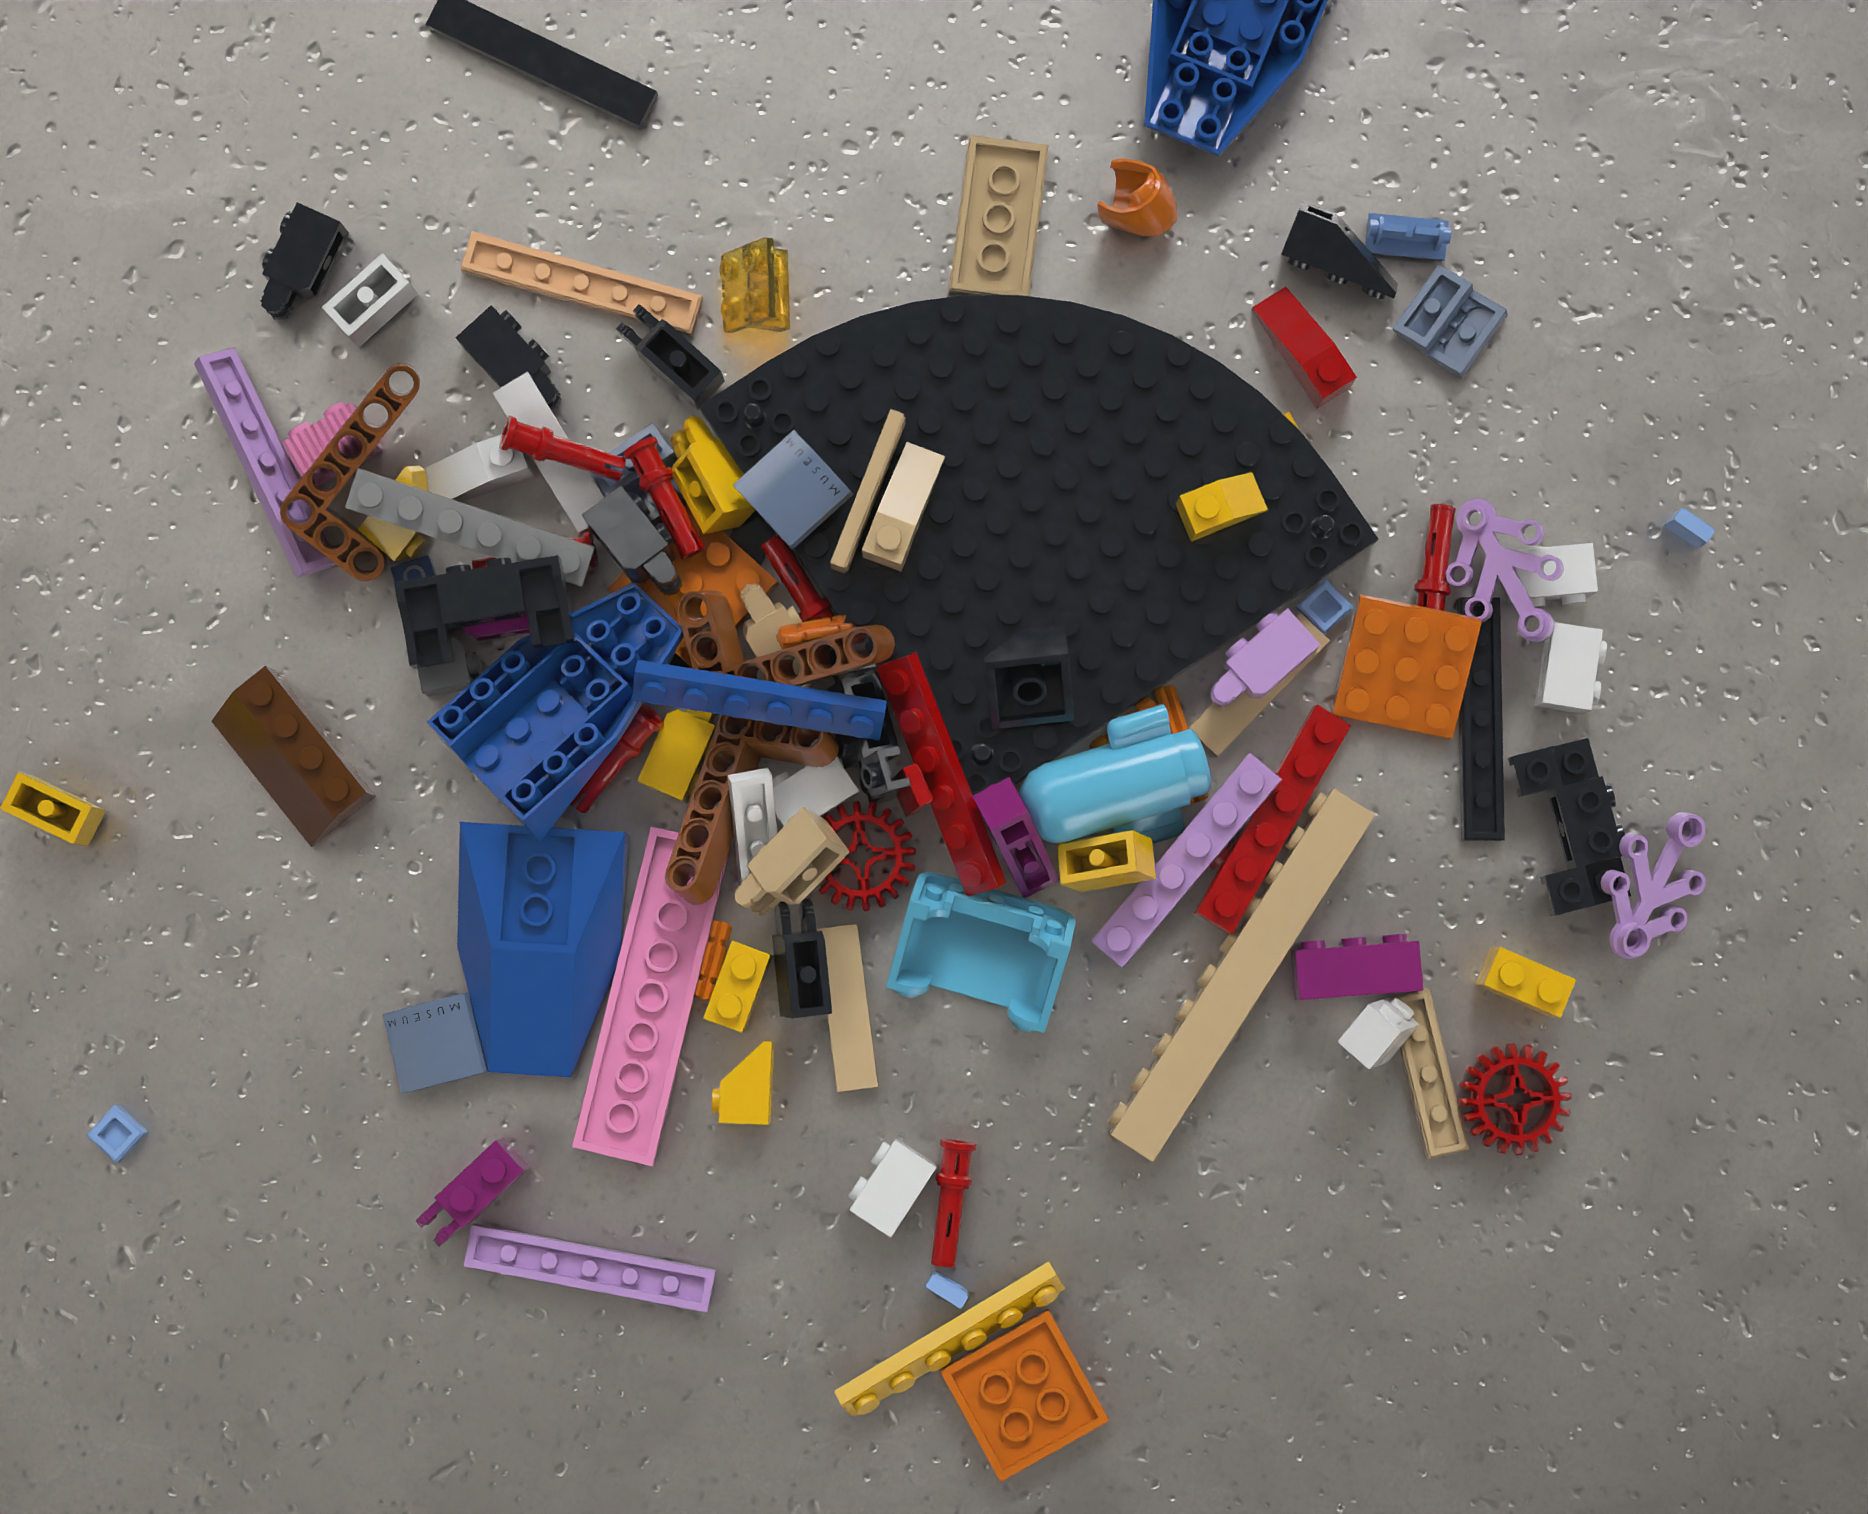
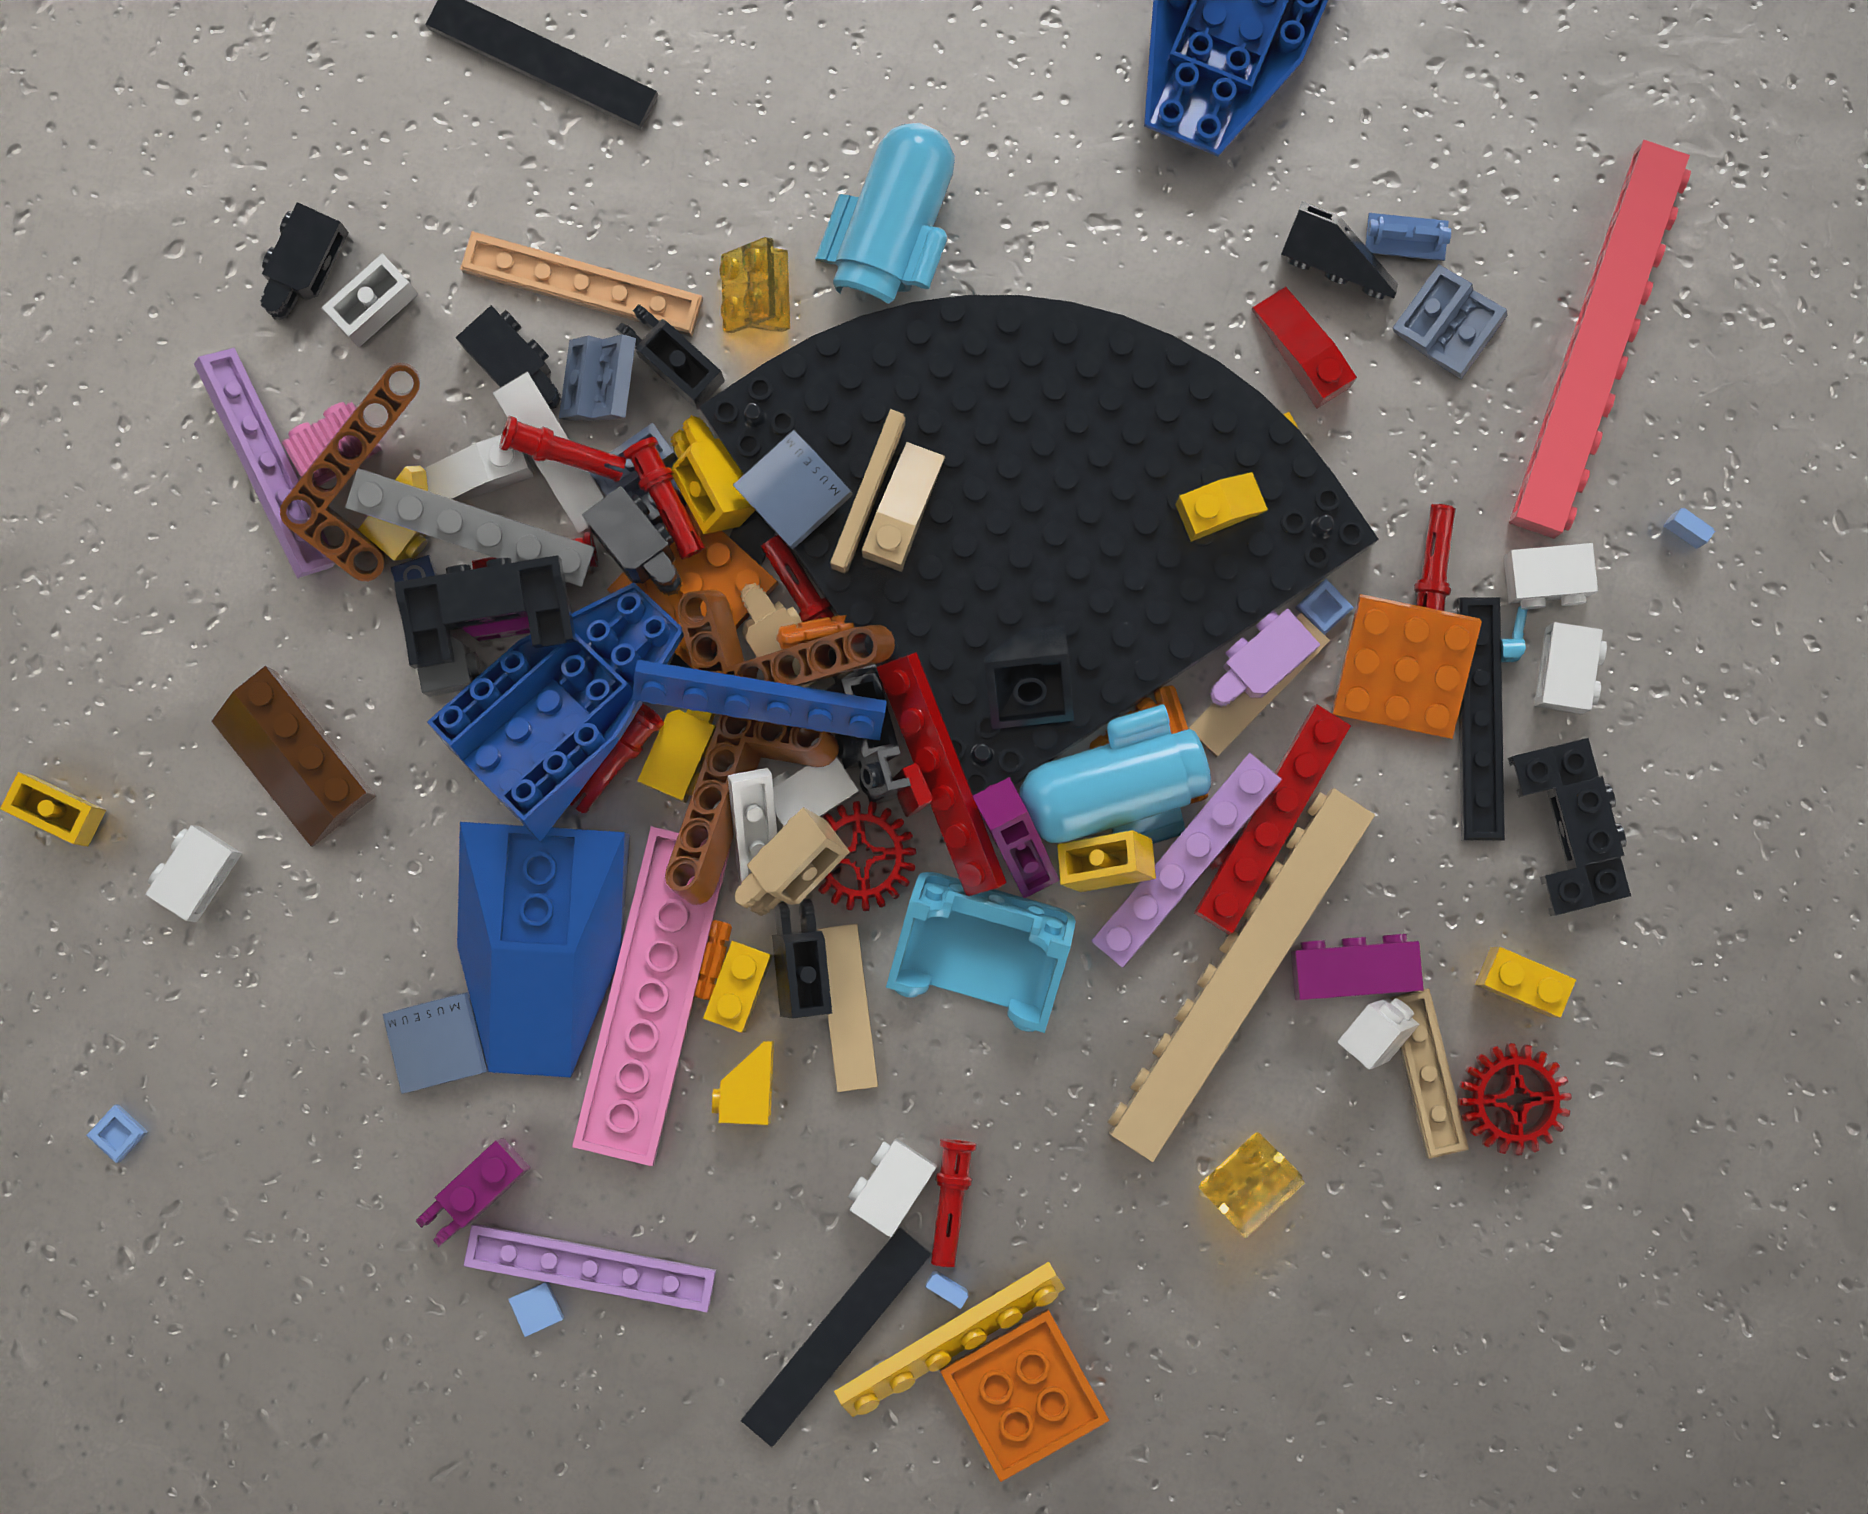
(192, 873): none -> white brick
(536, 1308): none -> light blue tile
(597, 378): none -> sand blue slope
(836, 1337): none -> black tile
(888, 232): none -> medium azure piece
(998, 217): tan tile -> none
(1141, 200): orange piece -> none
(1251, 1184): none -> clear yellow bracket
(1500, 564): lavender plant -> none
(1514, 648): none -> medium azure hand
(1600, 339): none -> coral brick
(1651, 887): lavender plant -> none

